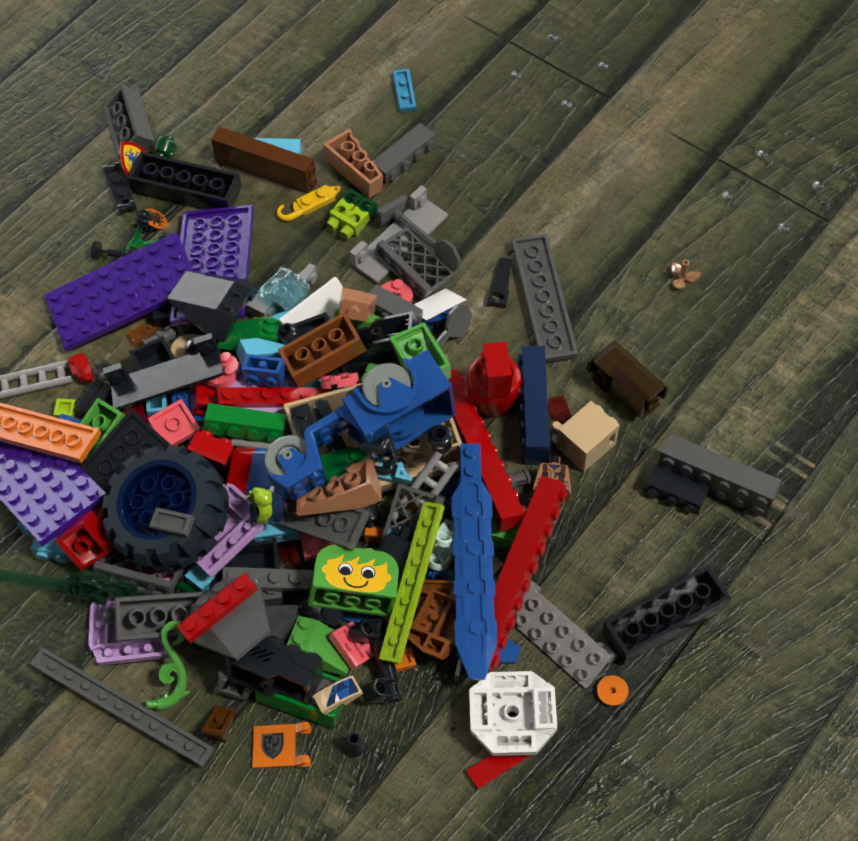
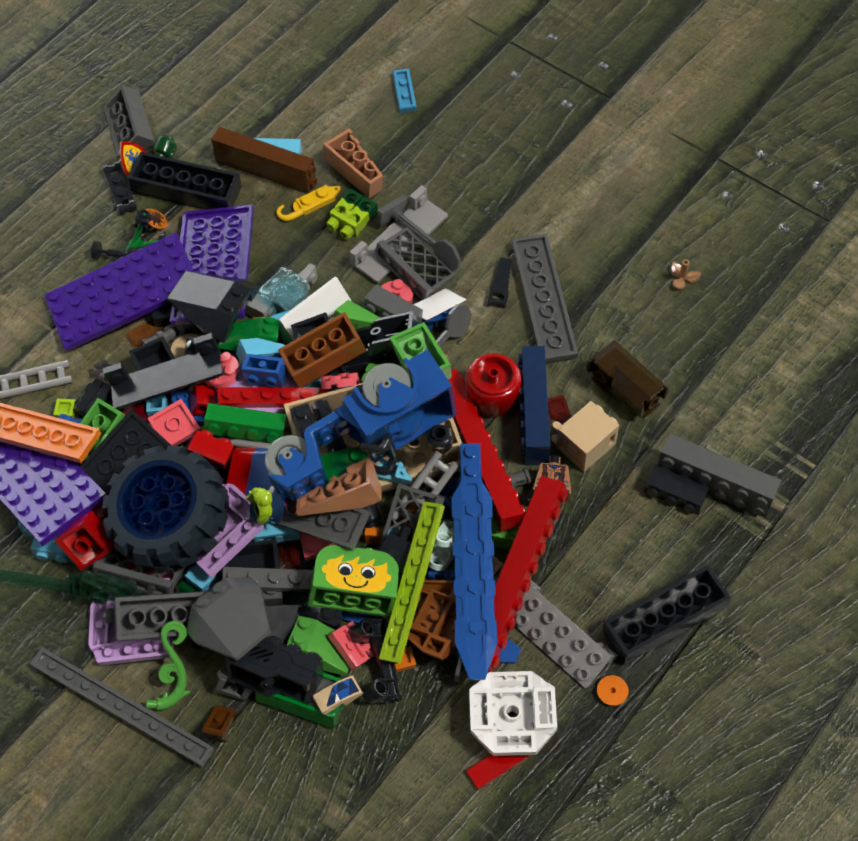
(80, 367): red rock -> none
(172, 522): dark grey tile -> none
(217, 607): red plate -> none
(276, 746): orange flag -> none
(287, 333): black hat -> none
(355, 749): black cone -> none
(357, 304): nougat torso -> none
(405, 152): dark grey brick -> none
(496, 369): red brick -> none

